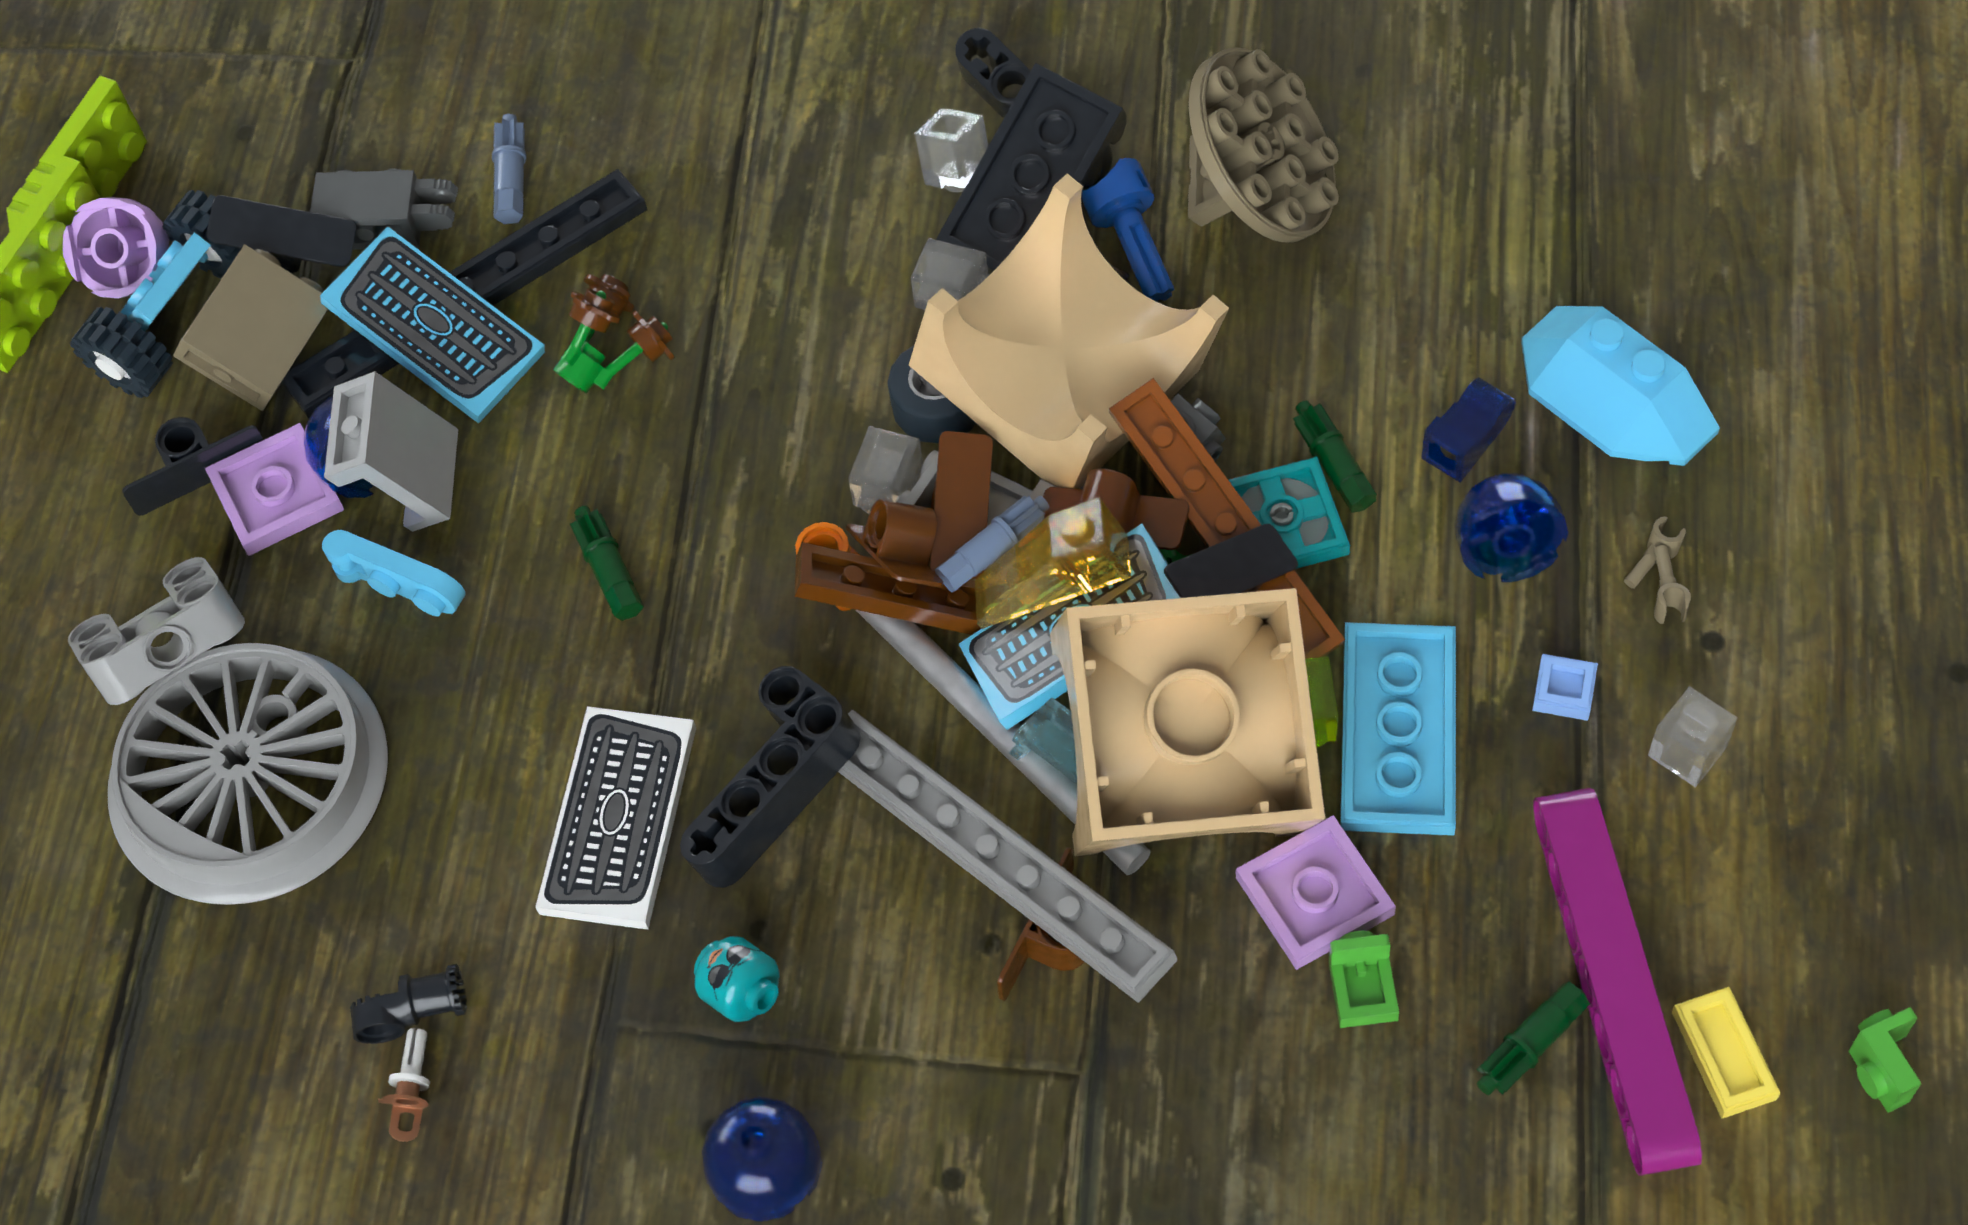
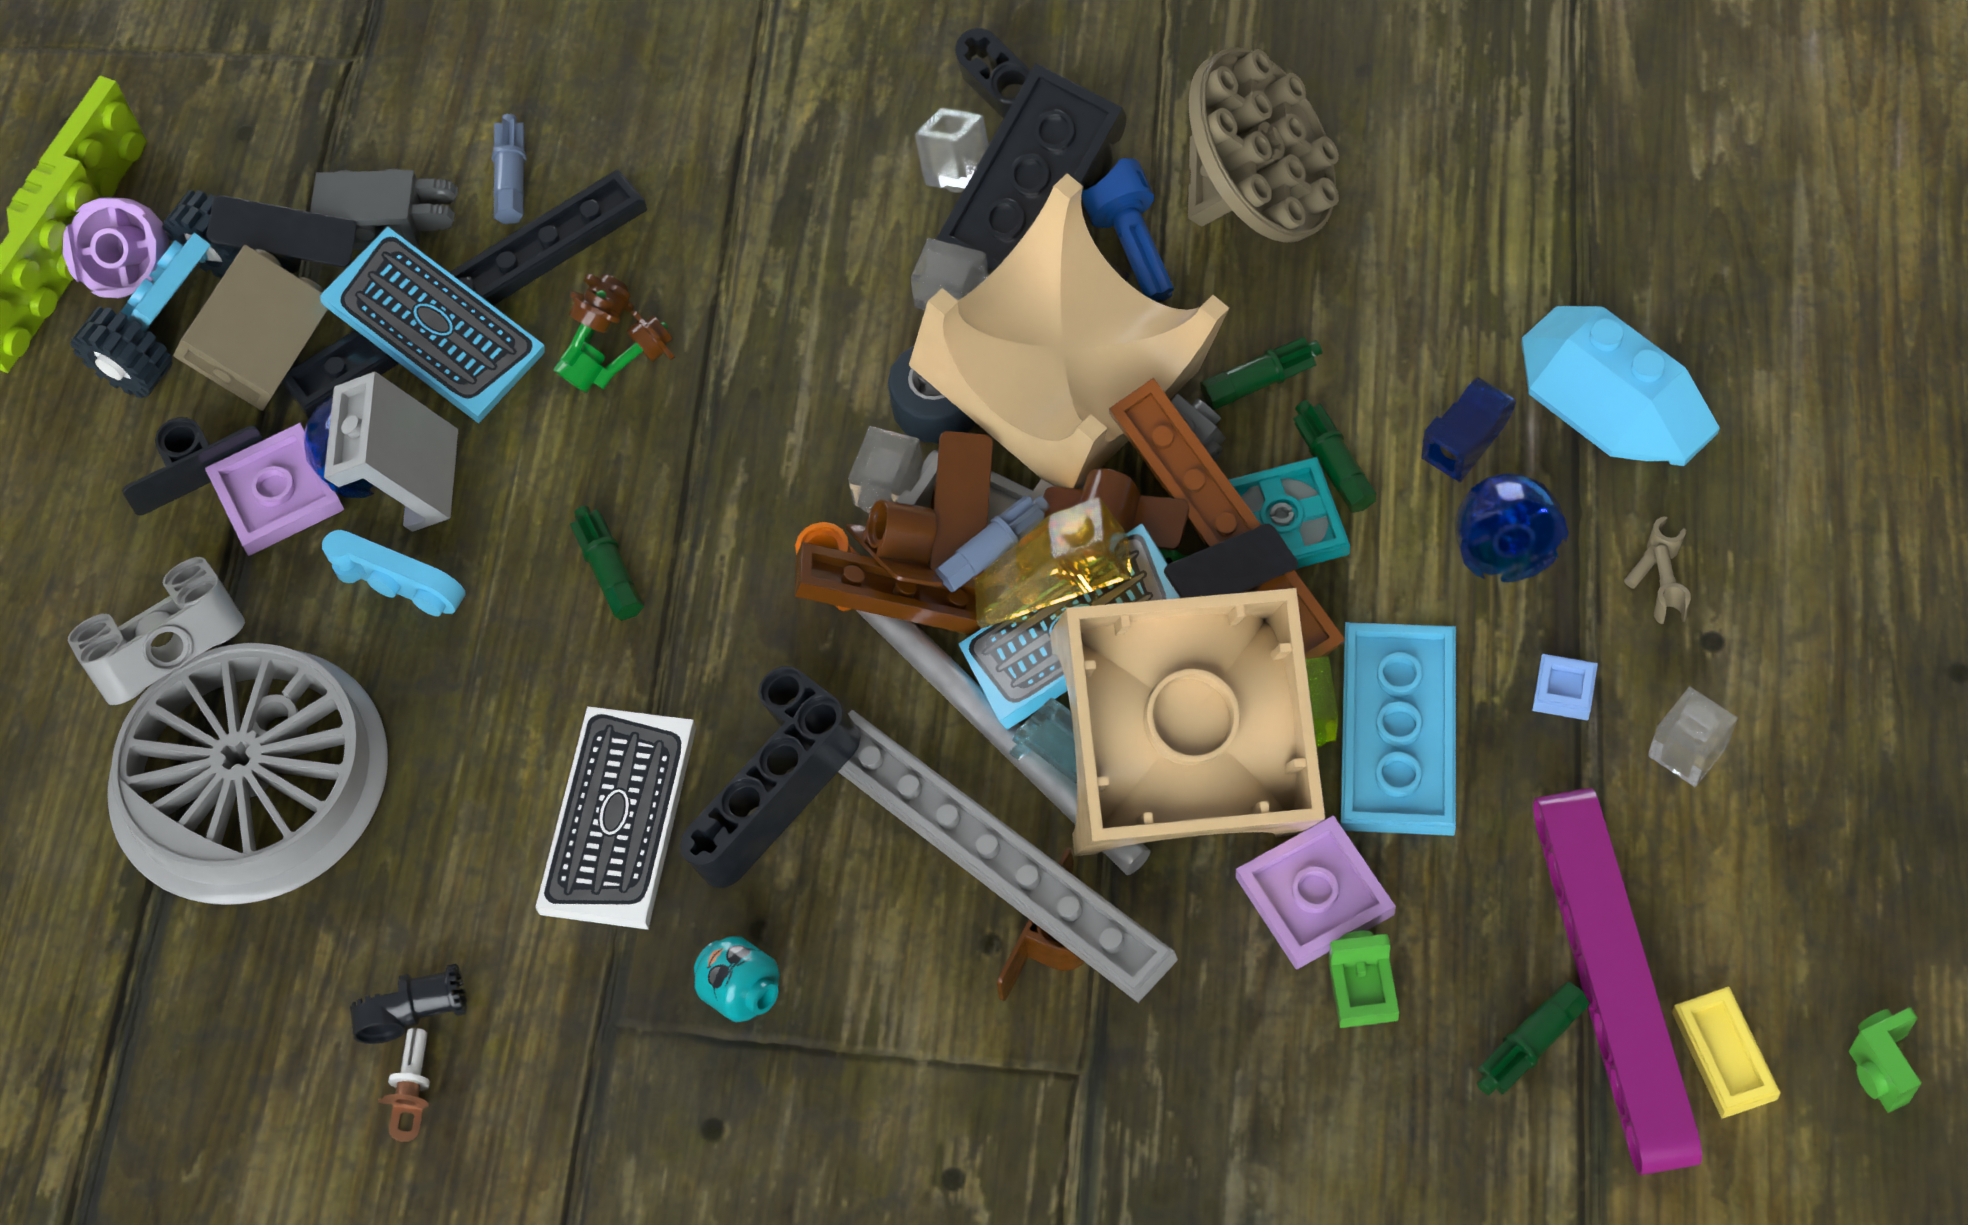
(761, 1158): clear blue cylinder -> none
(1260, 372): none -> dark green piece

